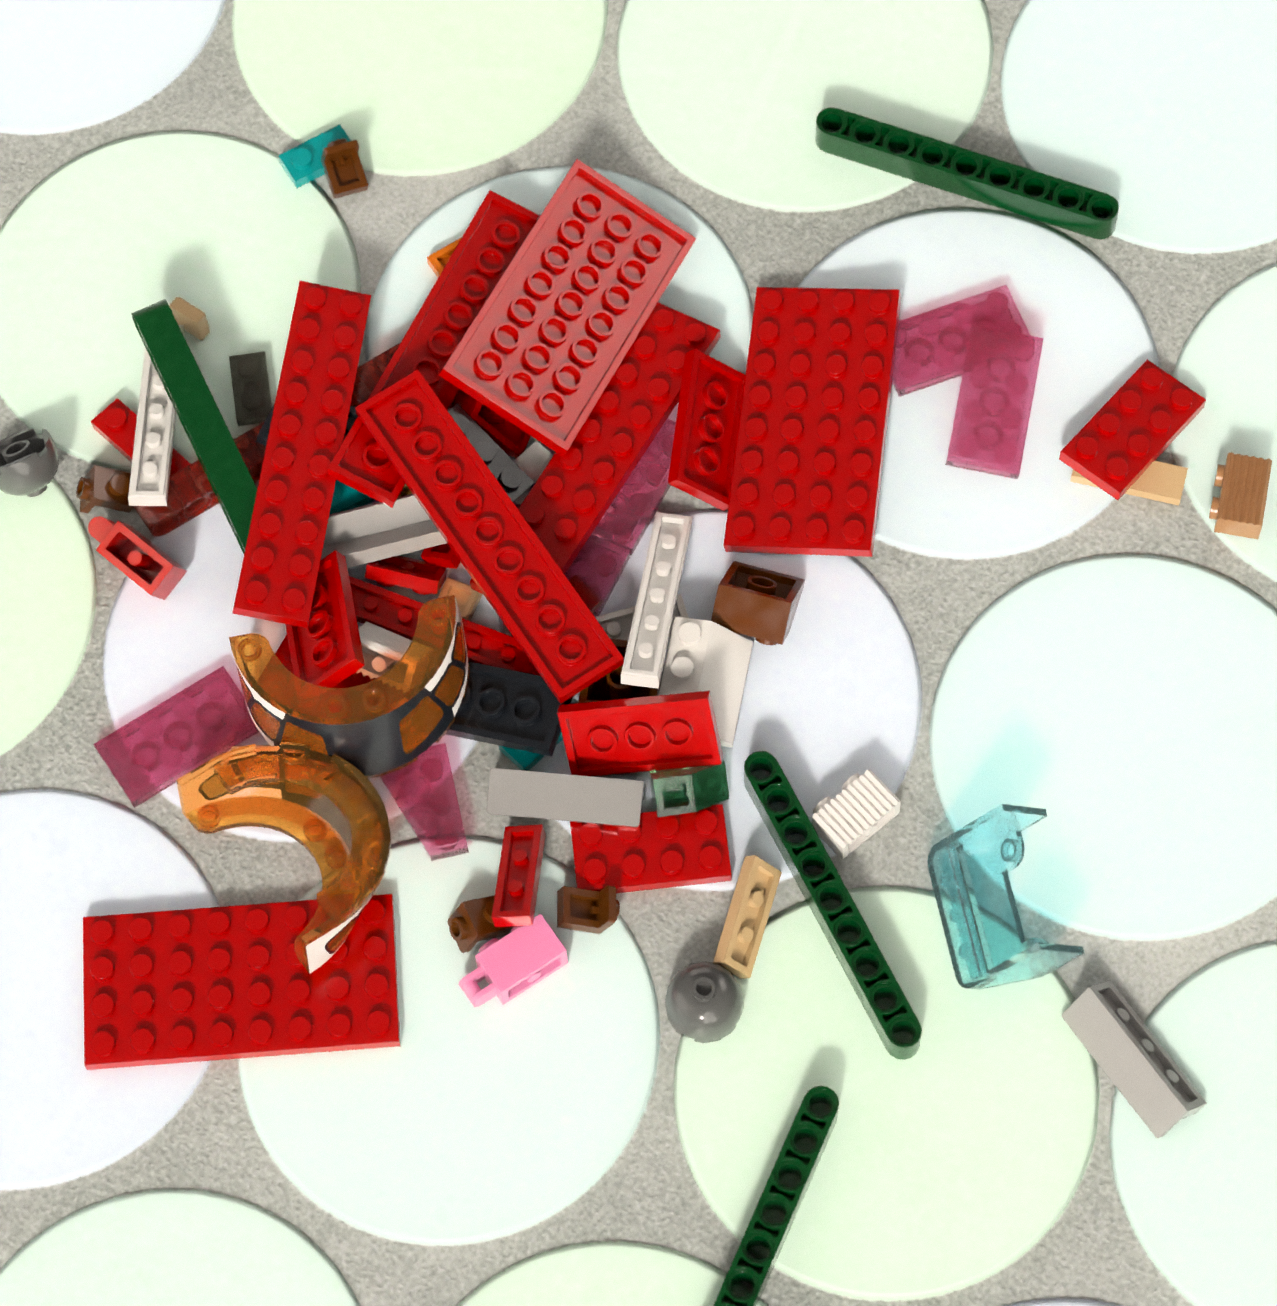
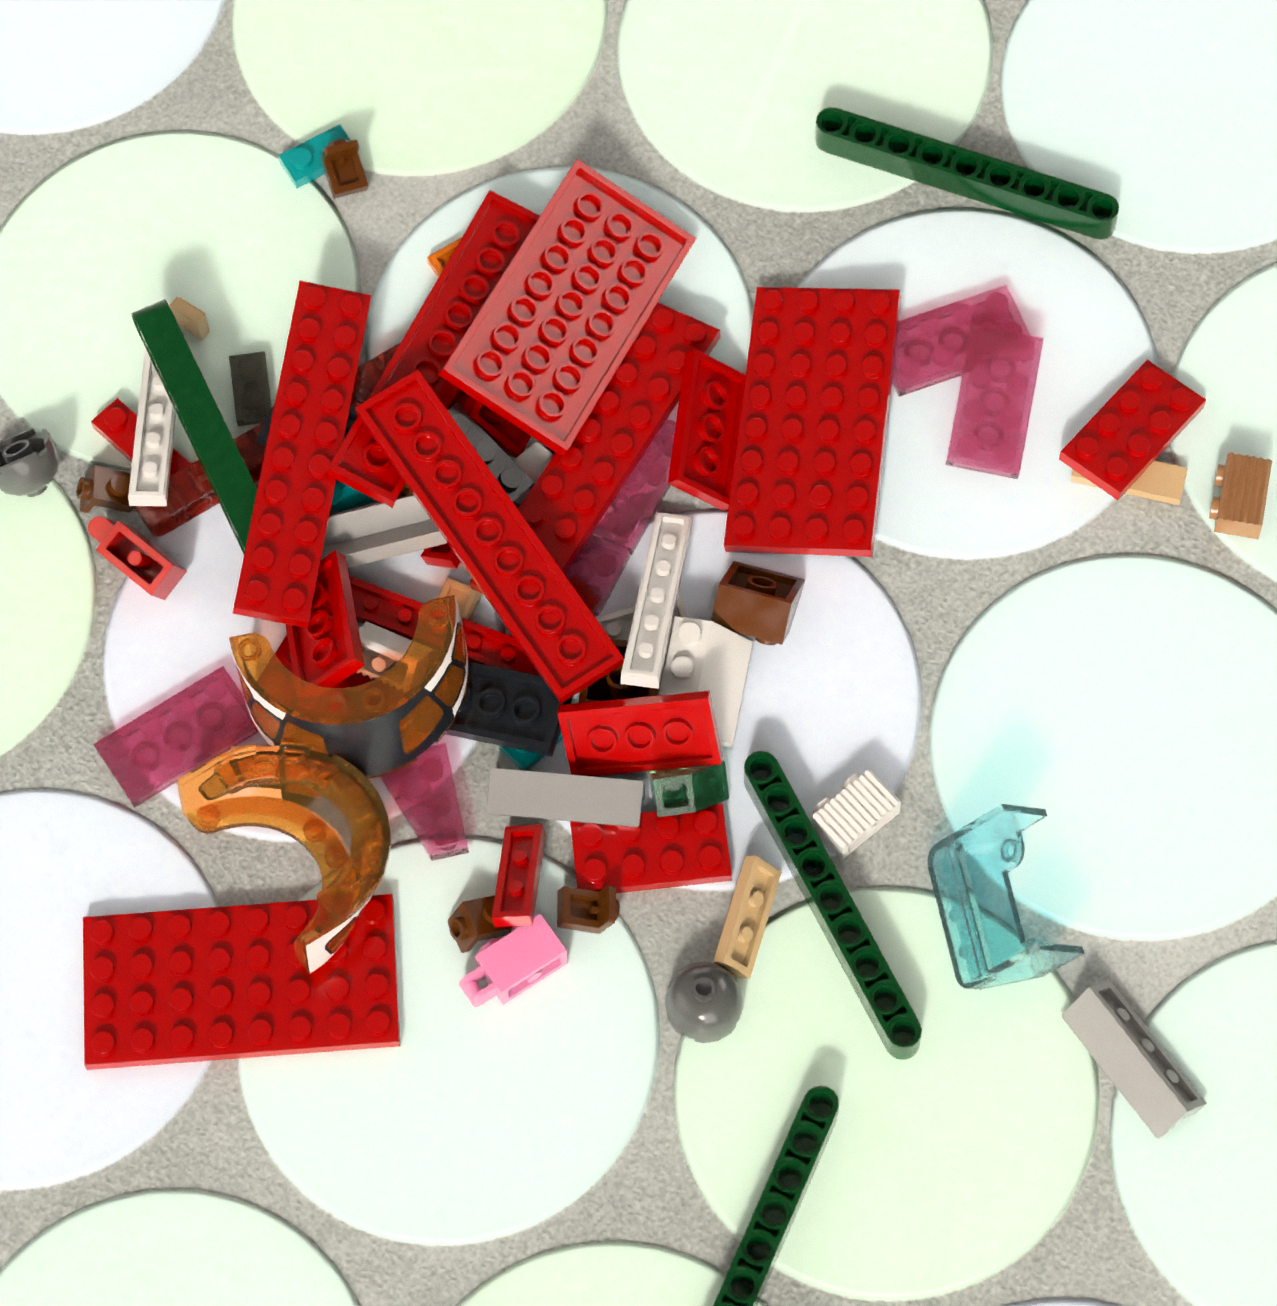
(407, 573): red plate -> none

